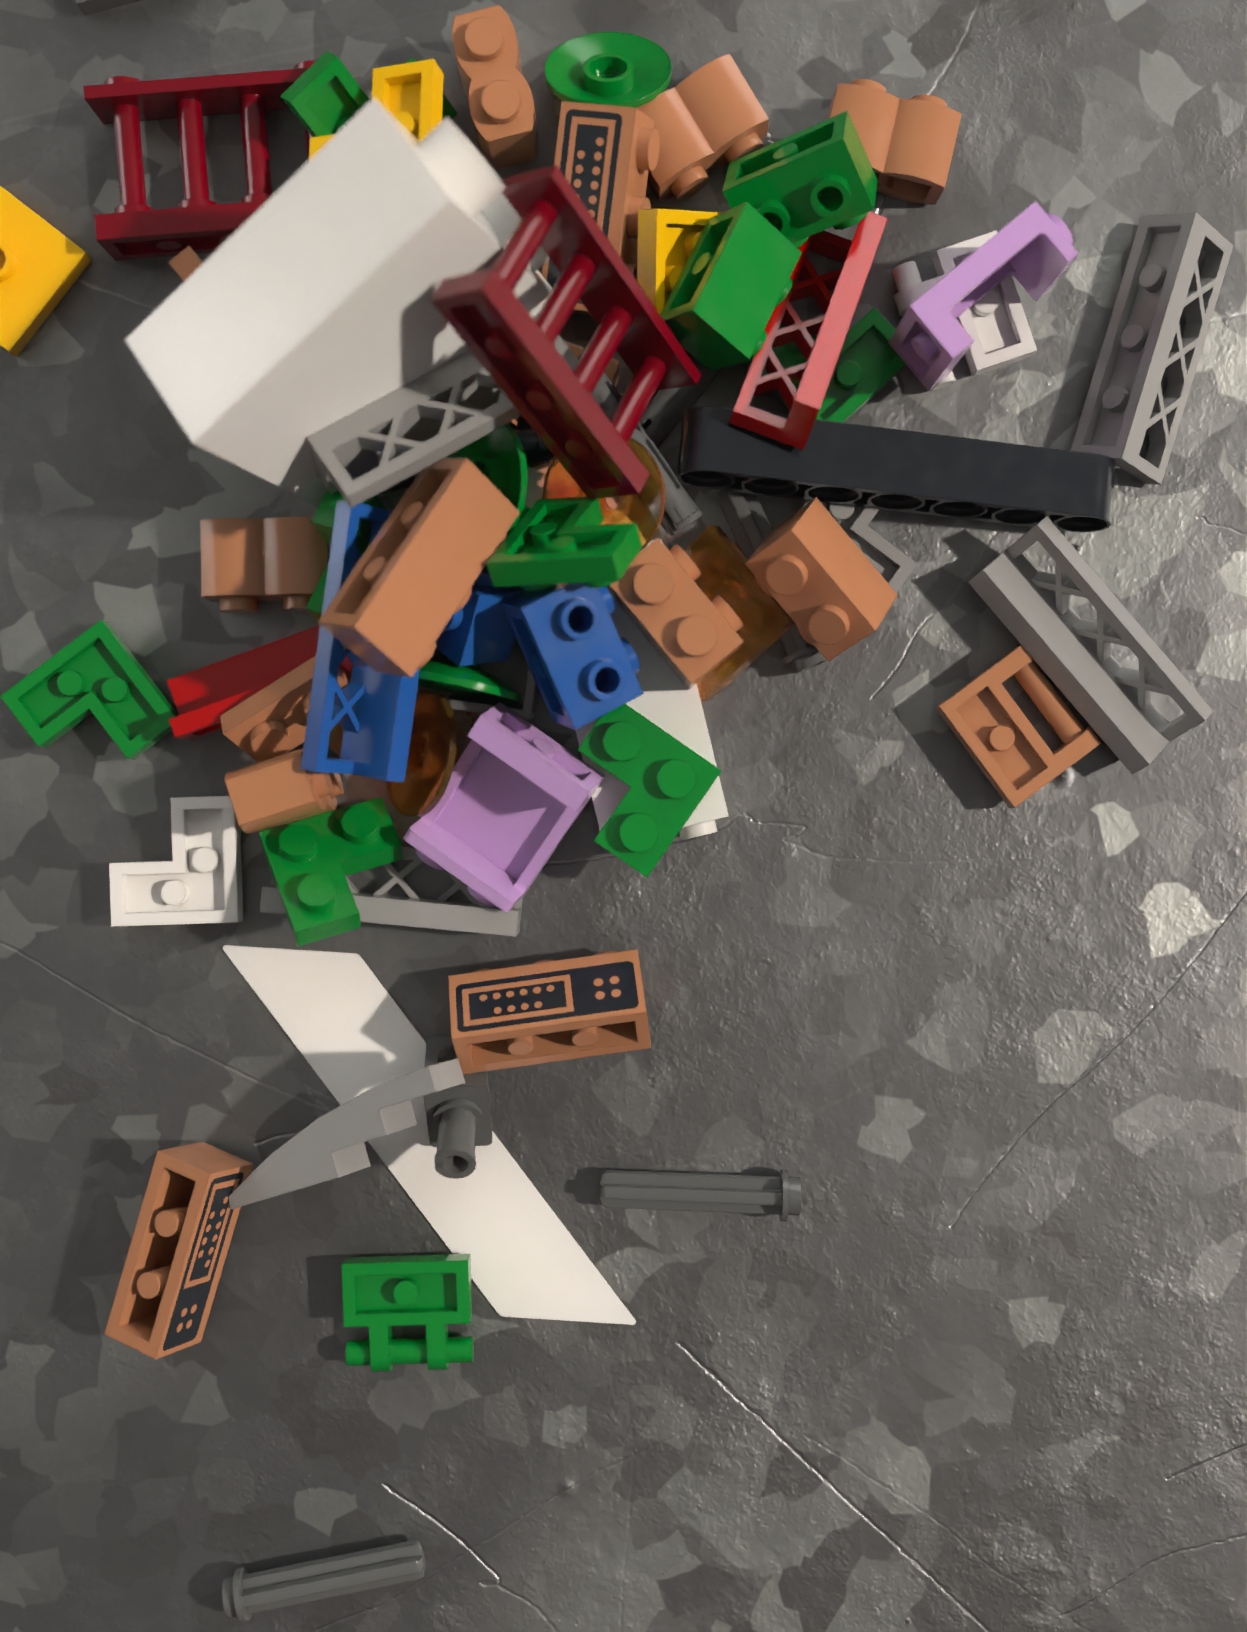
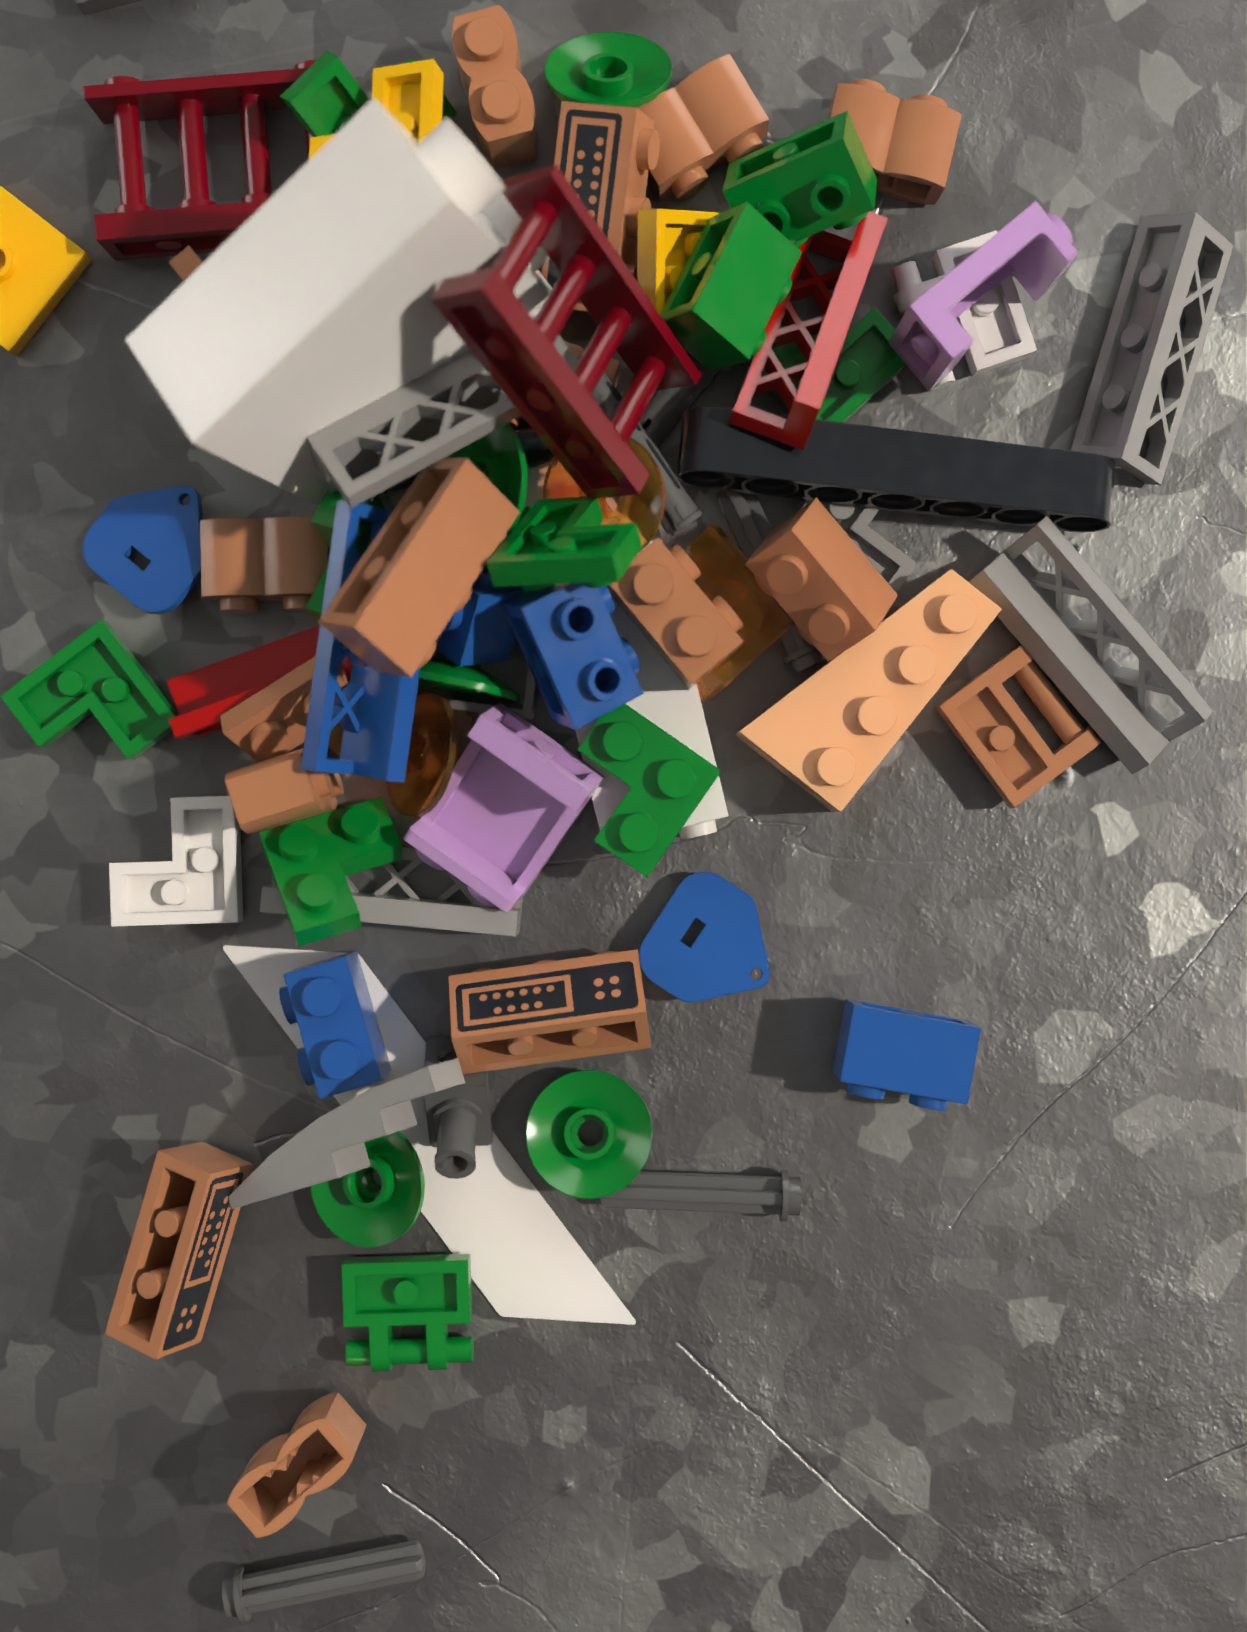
(162, 532): none -> blue piece
(297, 1465): none -> nougat brick
(335, 1024): none -> blue brick
(363, 1212): none -> green dish
(557, 1146): none -> green dish
(722, 951): none -> blue piece
(861, 702): none -> light nougat wedge
(906, 1054): none -> blue brick

